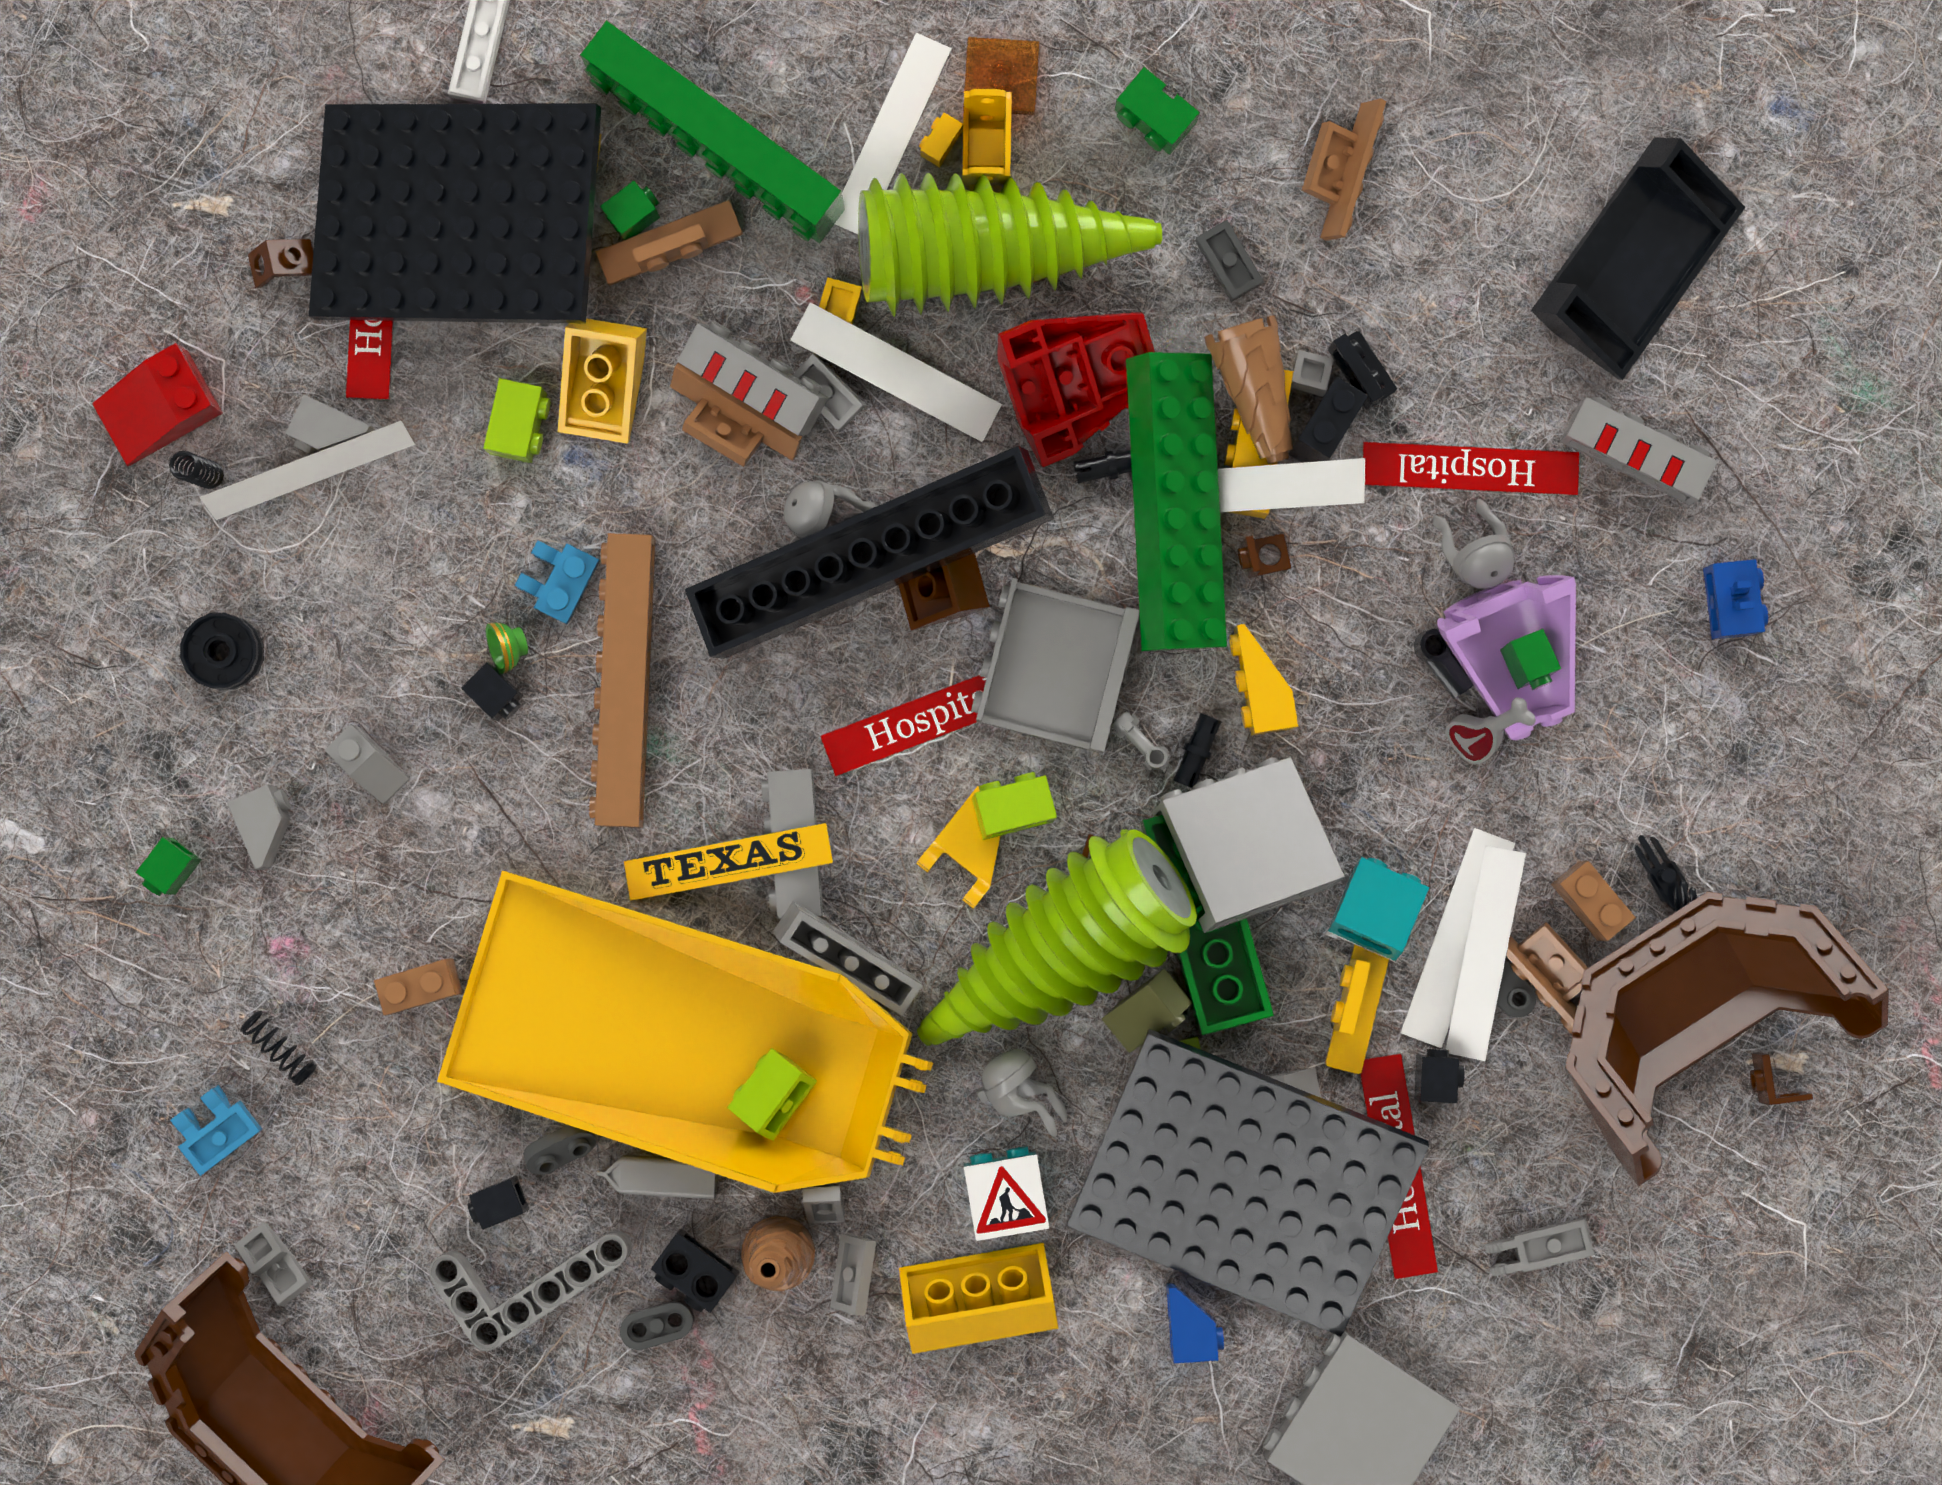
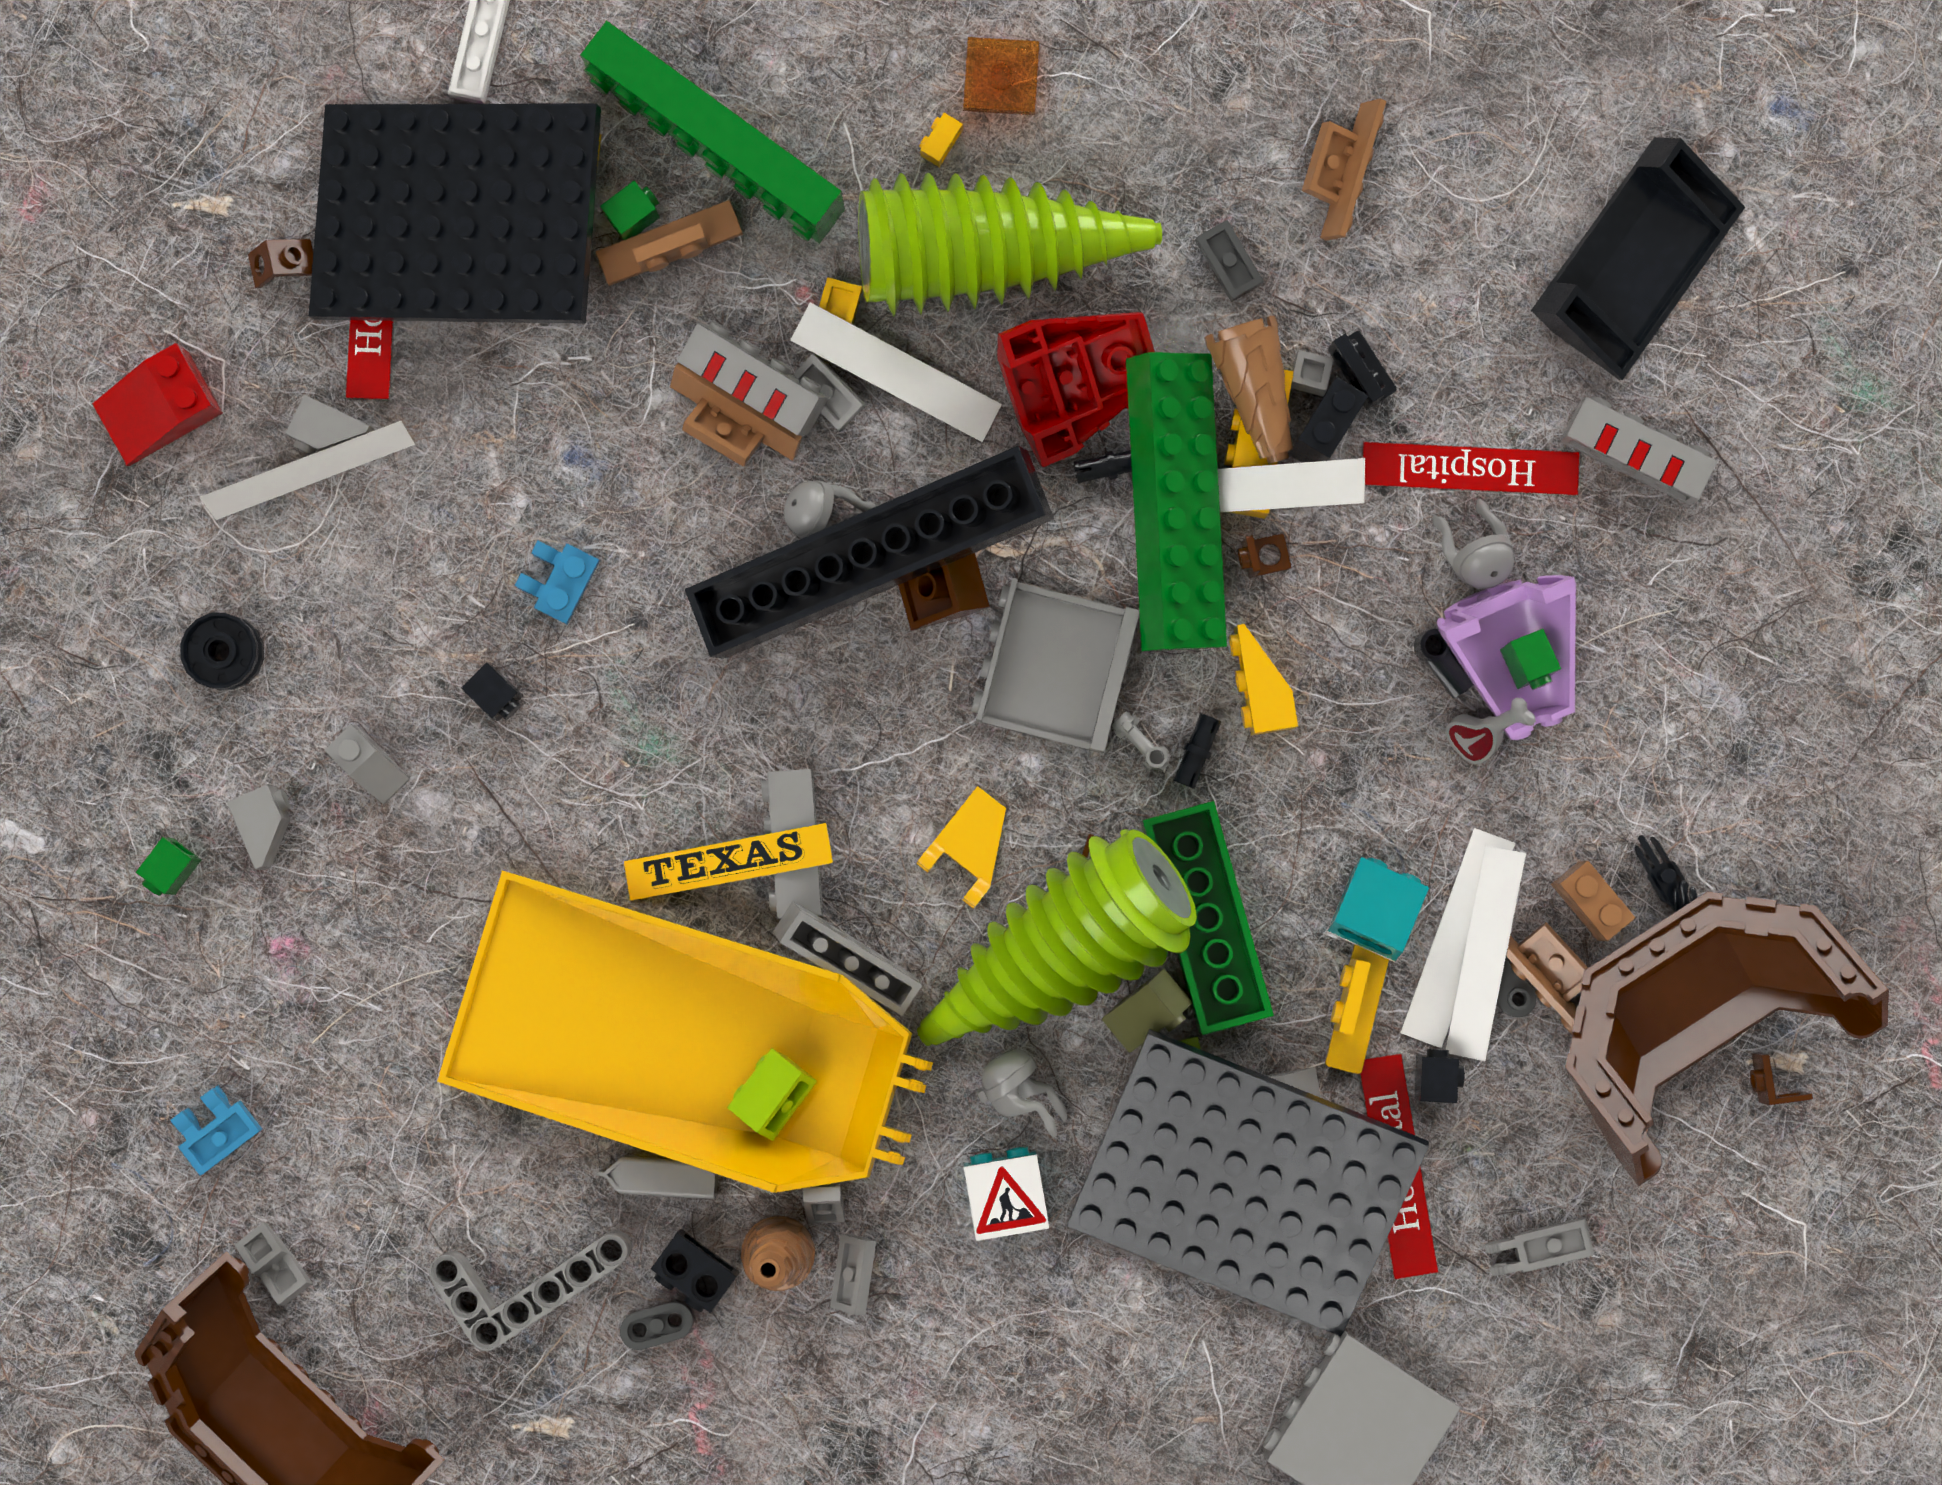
(193, 476): black piece -> none
(303, 1074): black piece -> none
(418, 986): medium nougat brick -> none
(497, 1203): black brick -> none
(505, 645): bright green piece -> none
(516, 421): lime brick -> none
(558, 1149): dark grey plate -> none
(601, 379): yellow slope -> none
(624, 680): medium nougat brick -> none
(894, 123): white sticker -> none
(902, 726): red sticker -> none
(977, 1298): yellow slope -> none
(986, 137): yellow piece -> none
(1014, 806): lime brick -> none
(1155, 113): green brick -> none
(1191, 1329): blue slope -> none
(1250, 842): light grey panel -> none
(1735, 599): blue brick -> none

